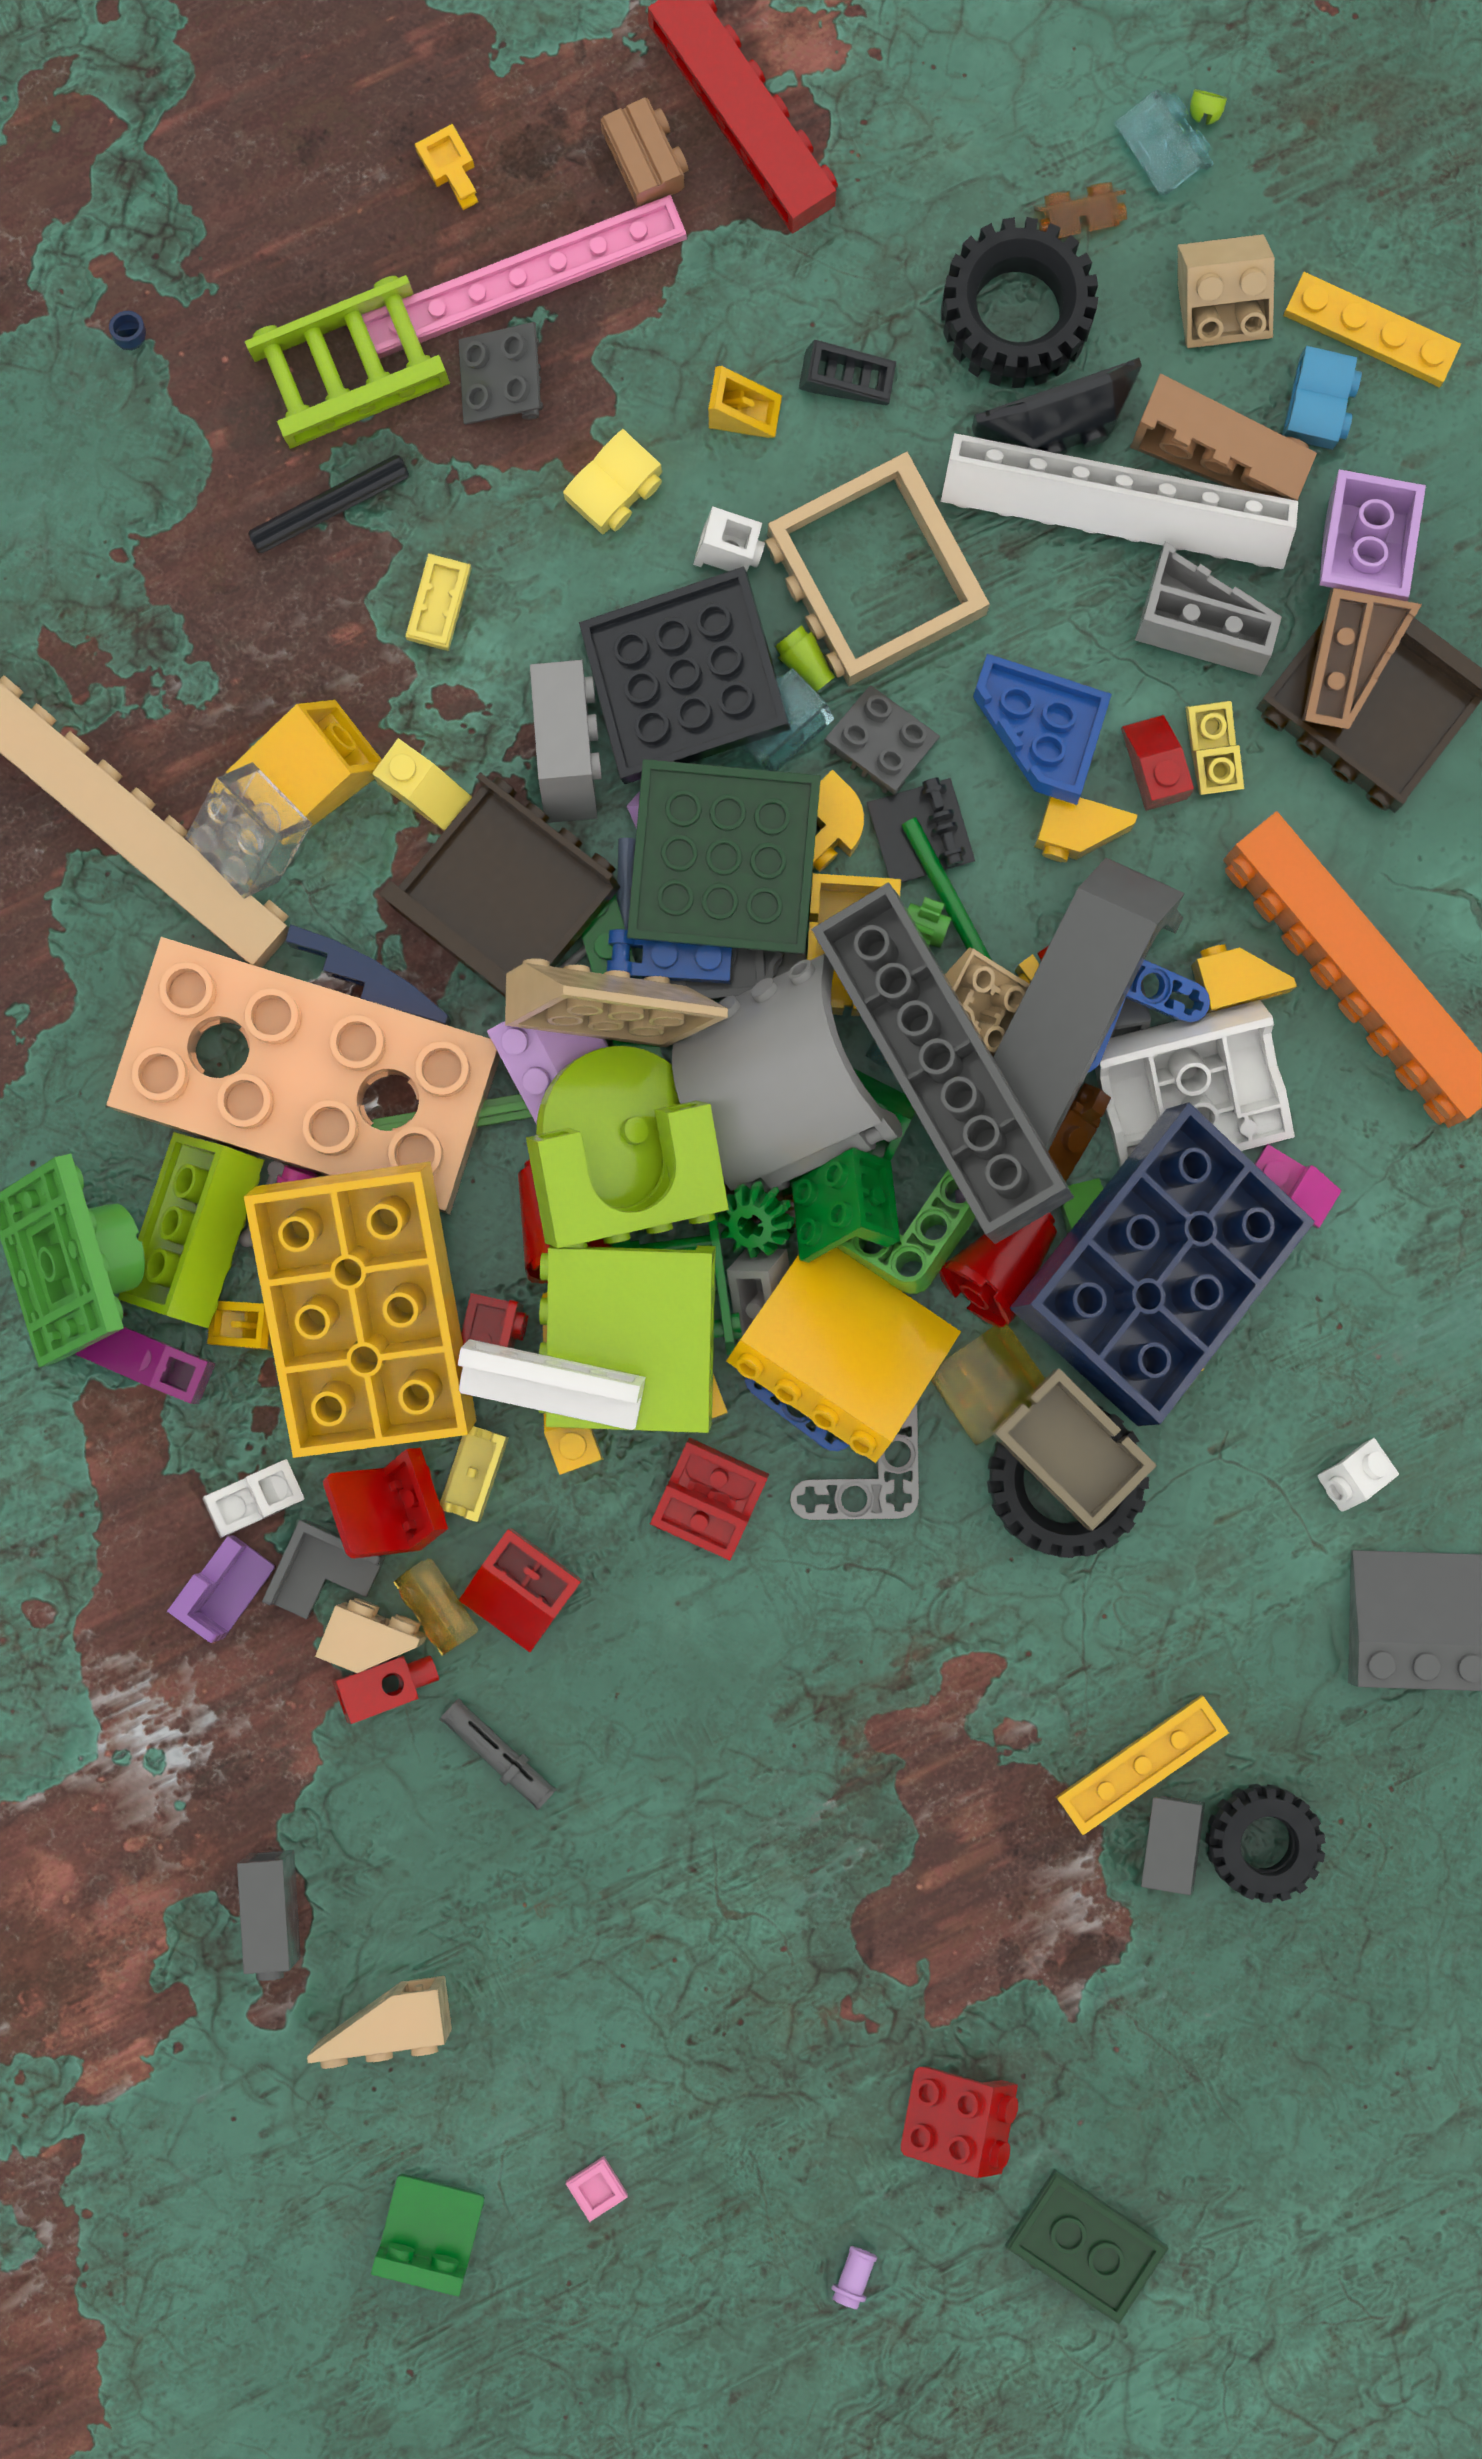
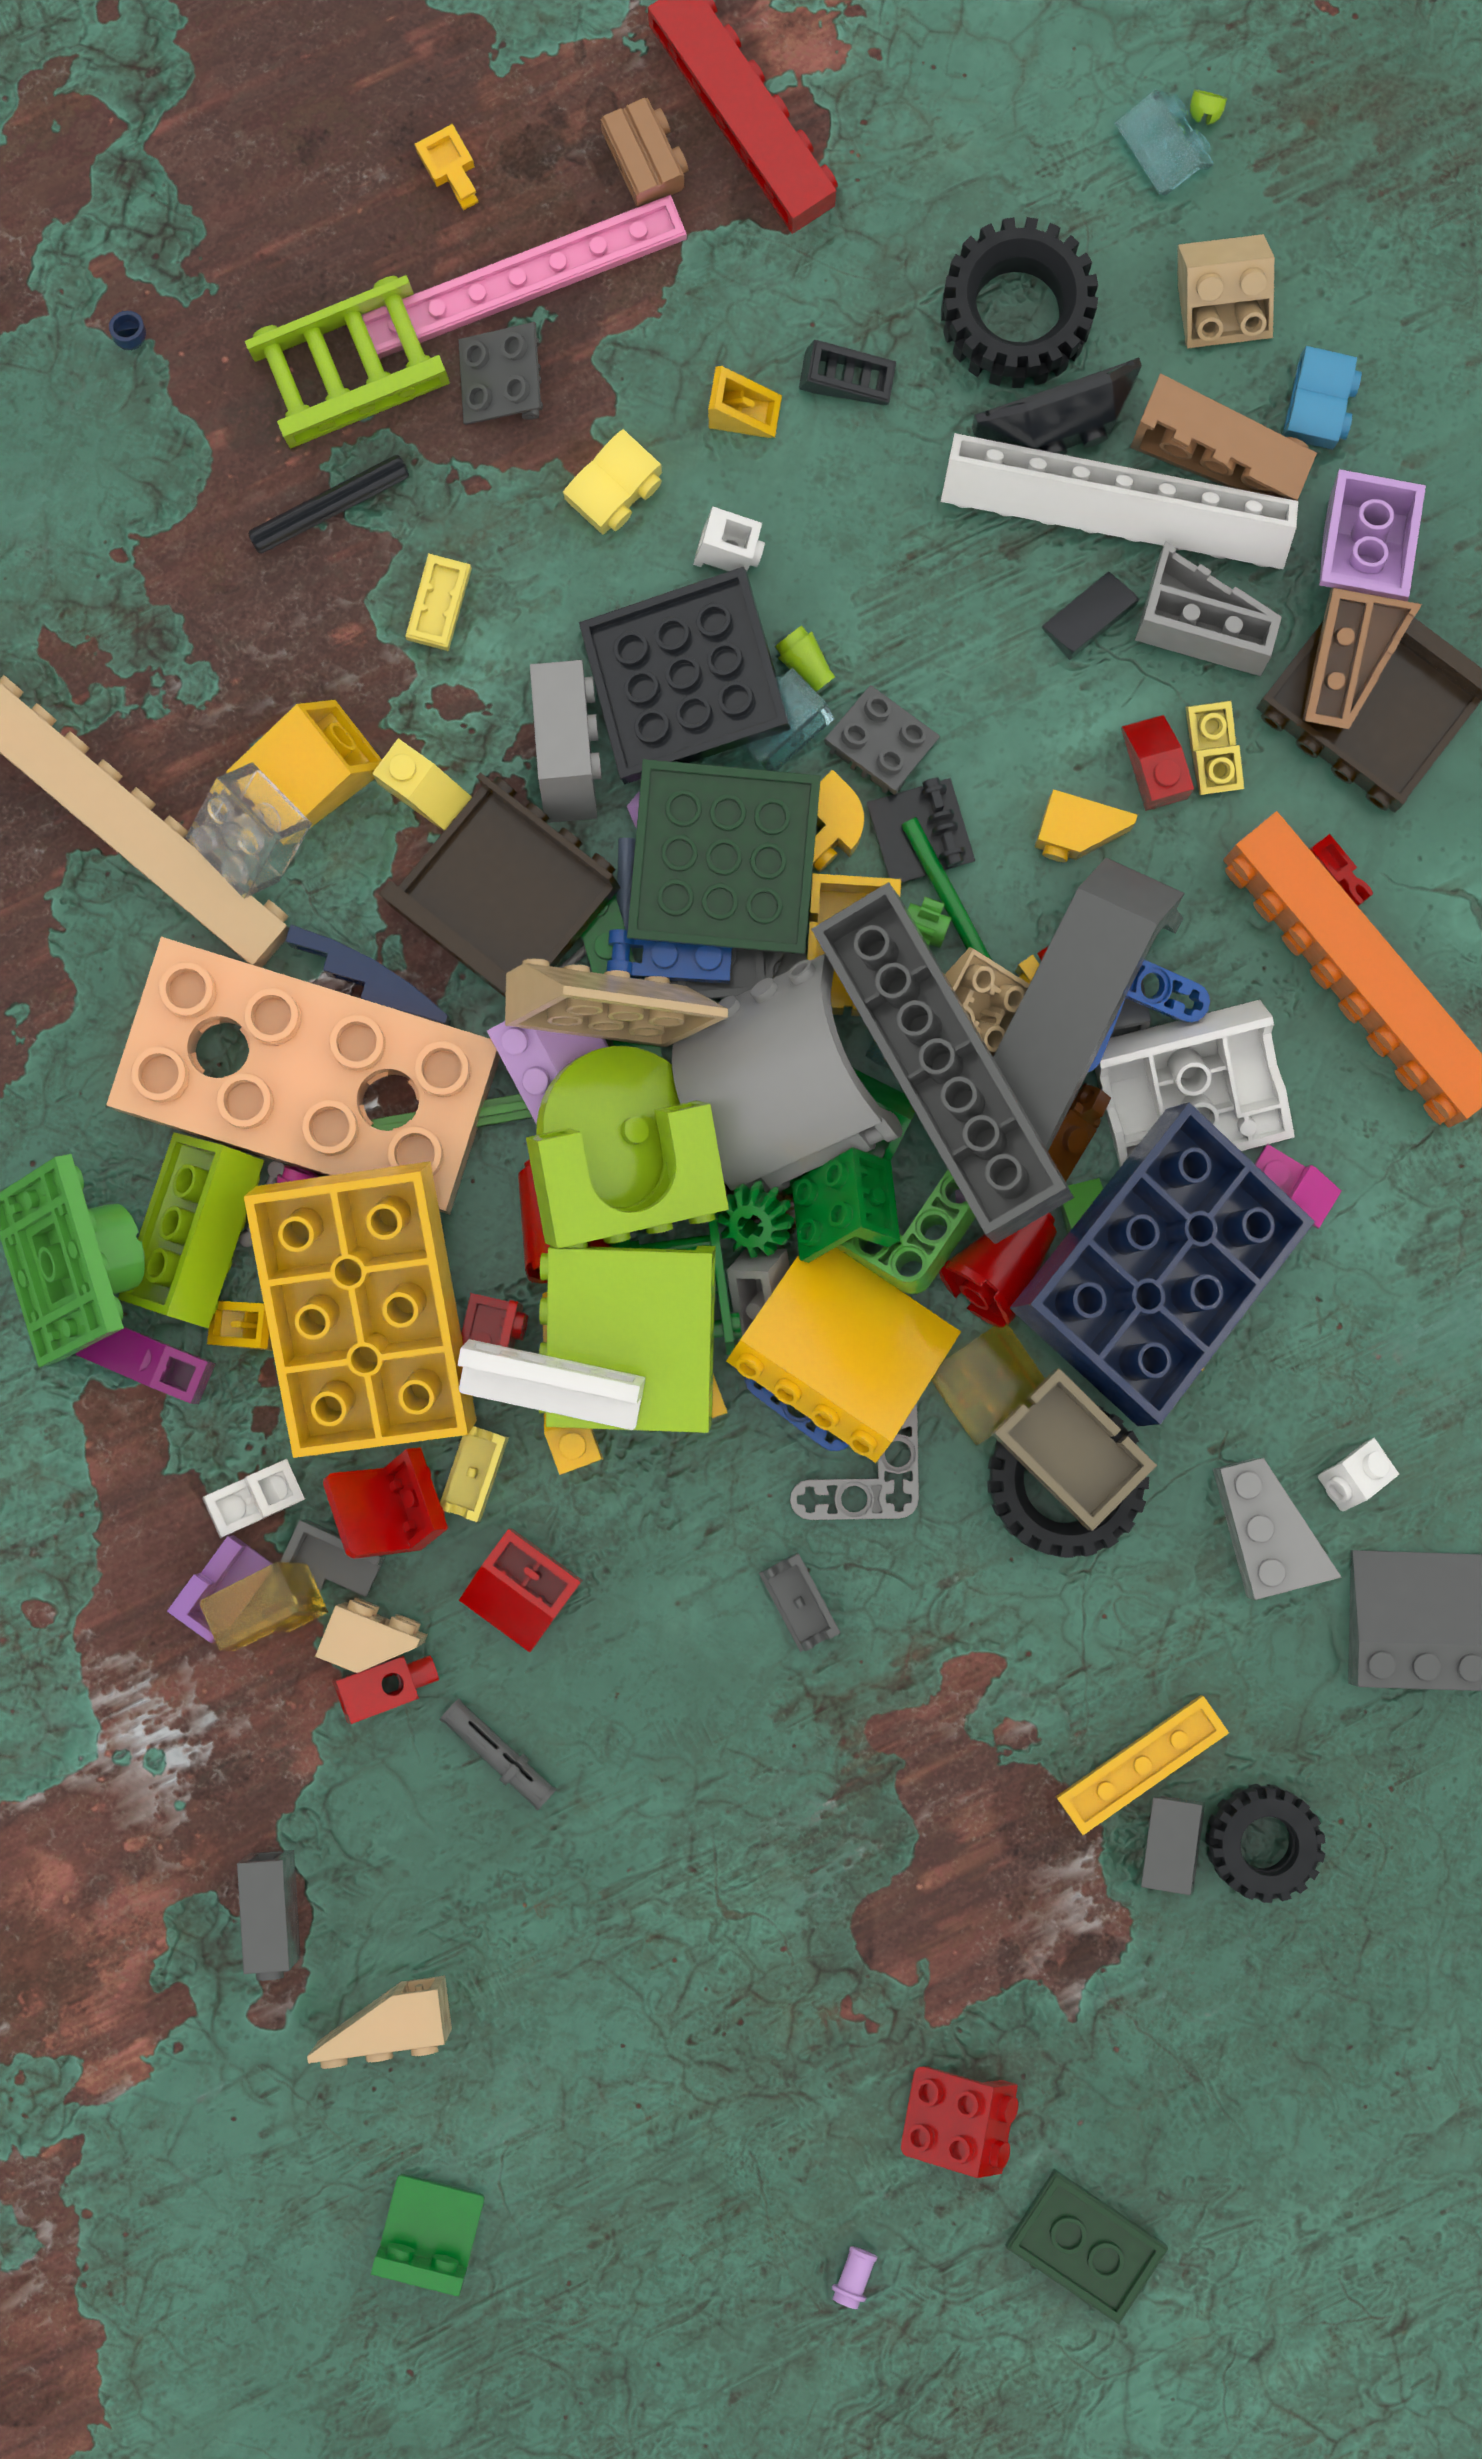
(263, 1603): none -> clear yellow panel
(435, 1606): clear yellow bracket -> none
(596, 2189): bright pink tile -> none
(709, 1499): red slope -> none
(799, 1602): none -> dark grey hinge
(940, 539): tan window -> none
(1043, 723): blue plate -> none
(1090, 615): none -> black slope
(1098, 205): clear orange hinge -> none
(1238, 977): yellow slope -> none
(1268, 1532): none -> light grey wedge
(1341, 869): none -> red plate
(1372, 329): yellow plate -> none

